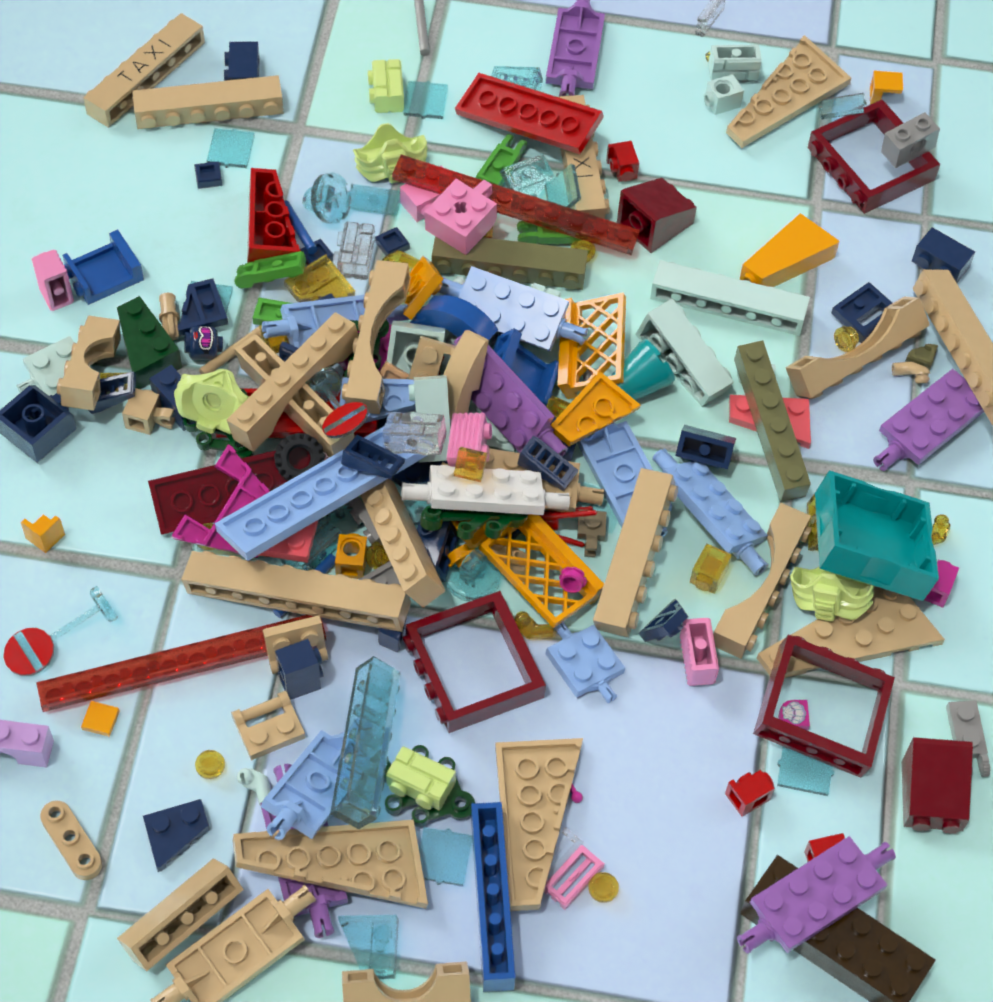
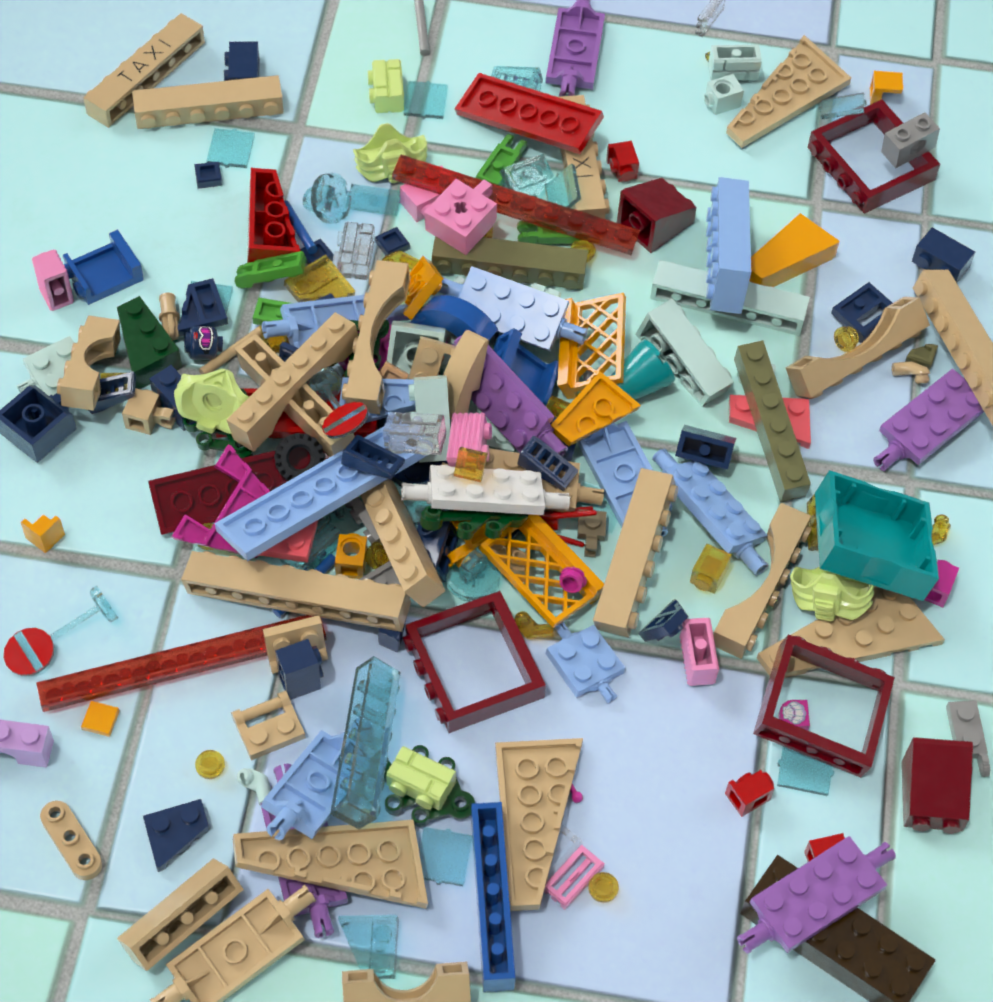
(728, 245): none -> light blue brick

